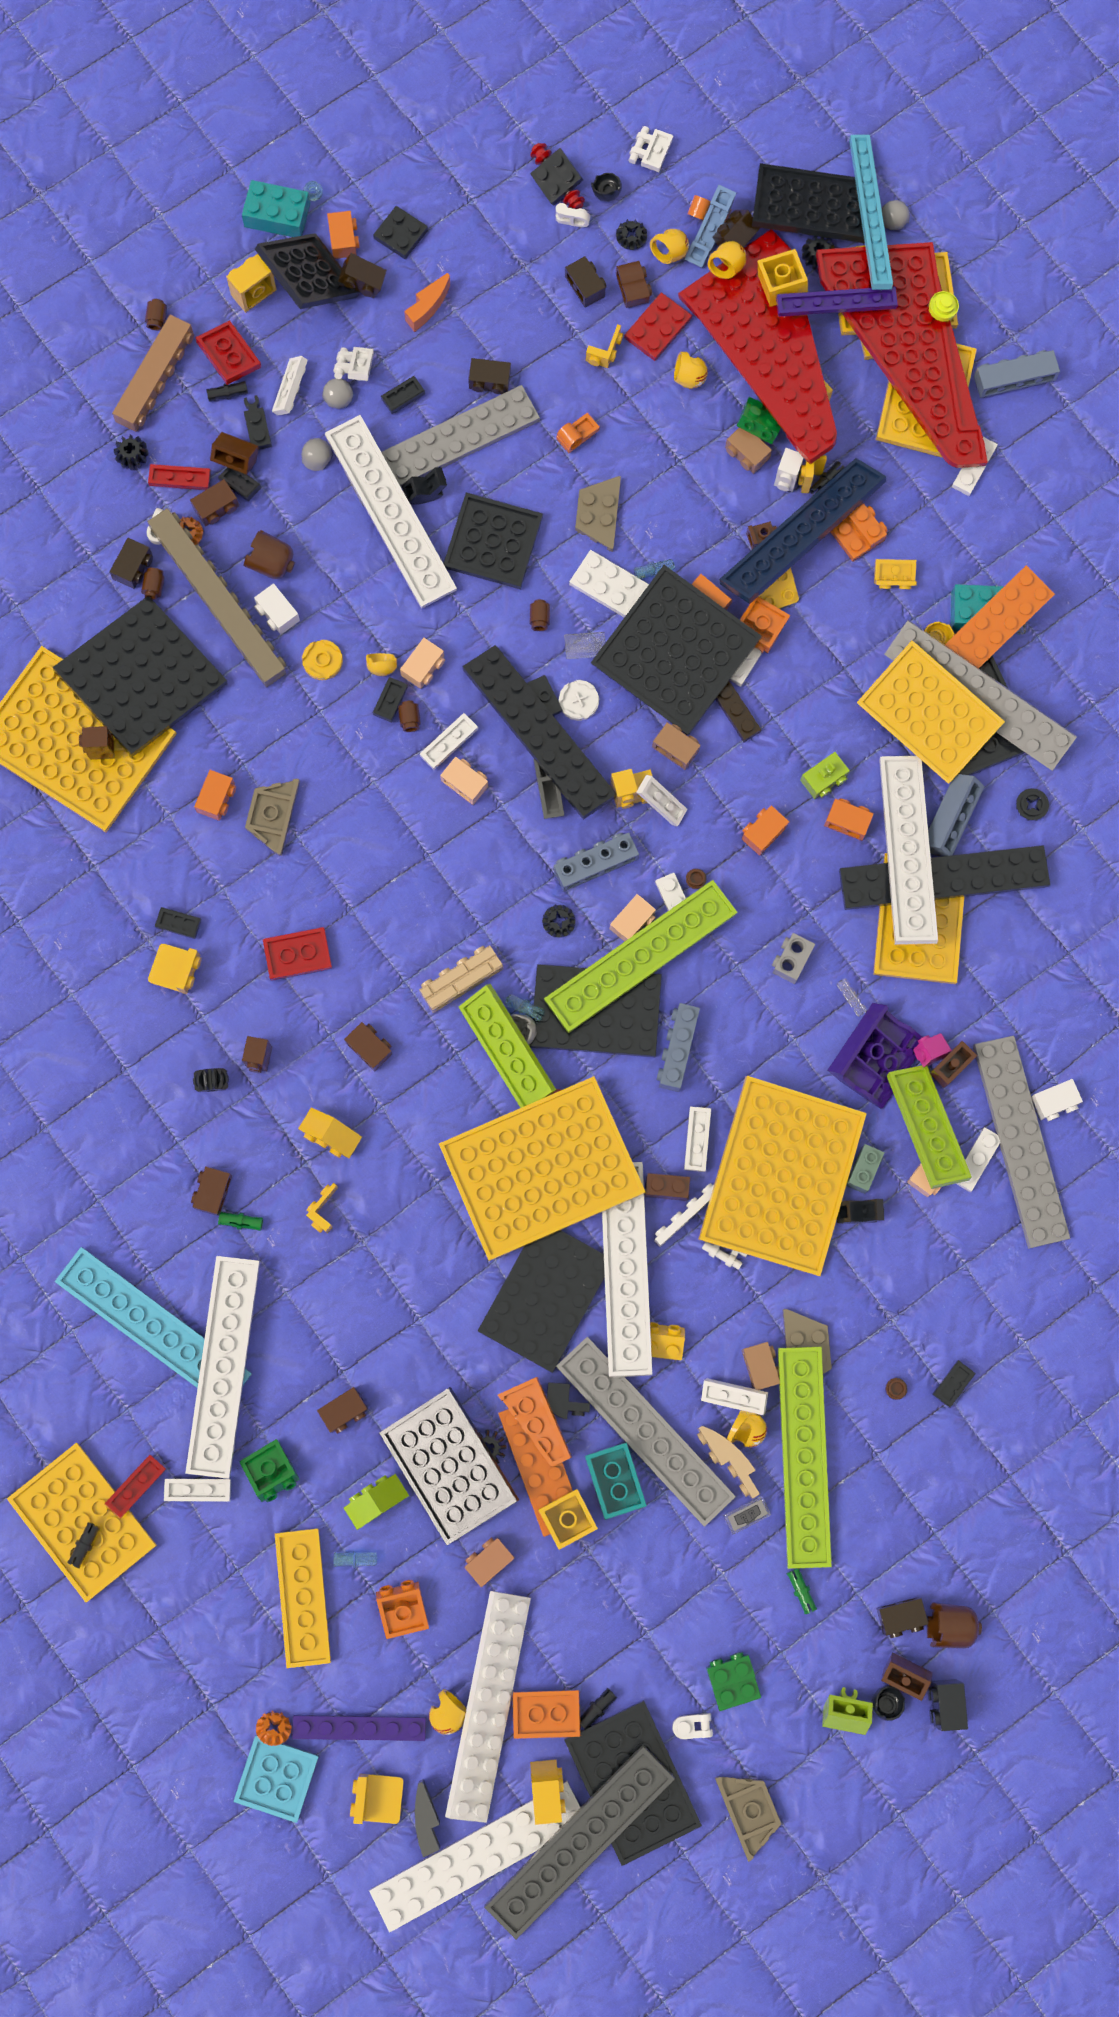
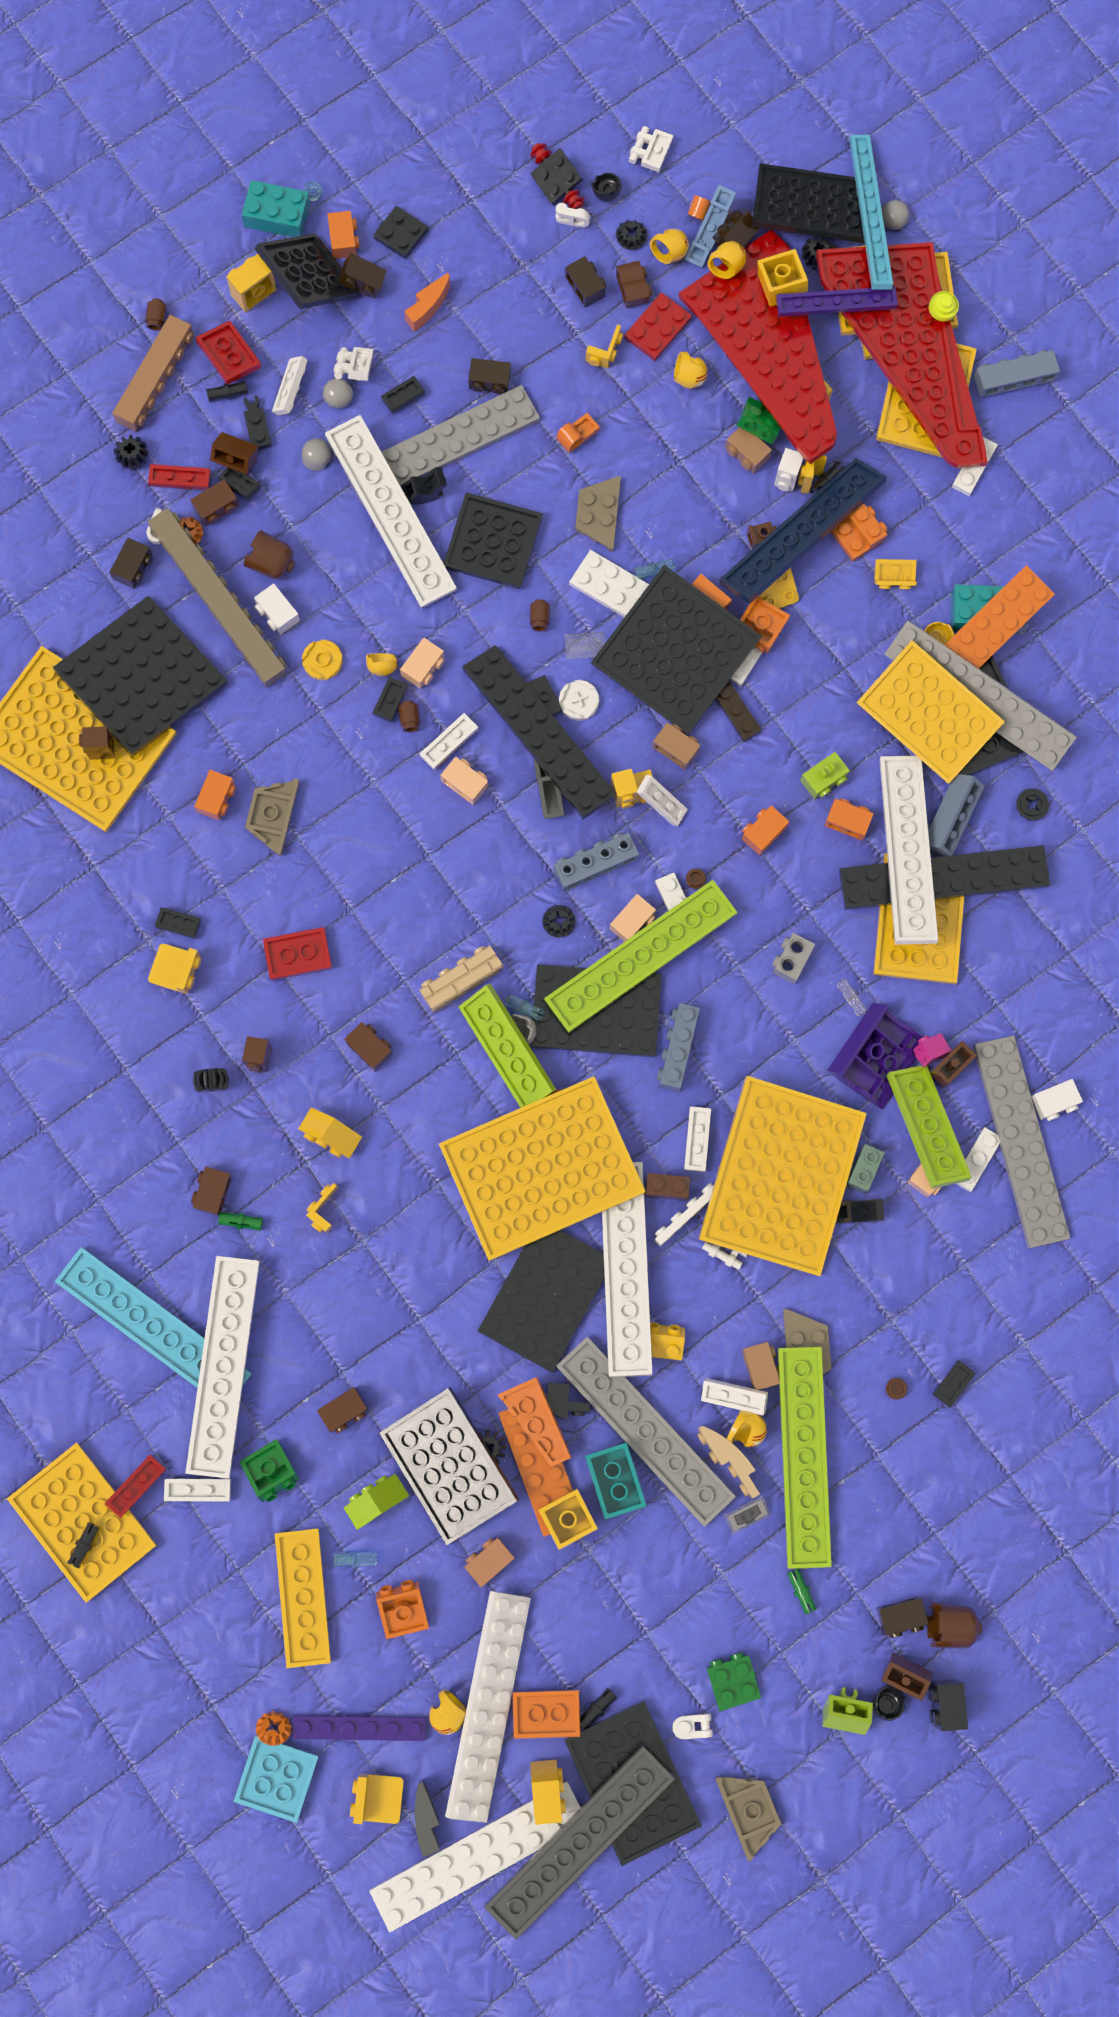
(153, 583): reddish brown brick -> none

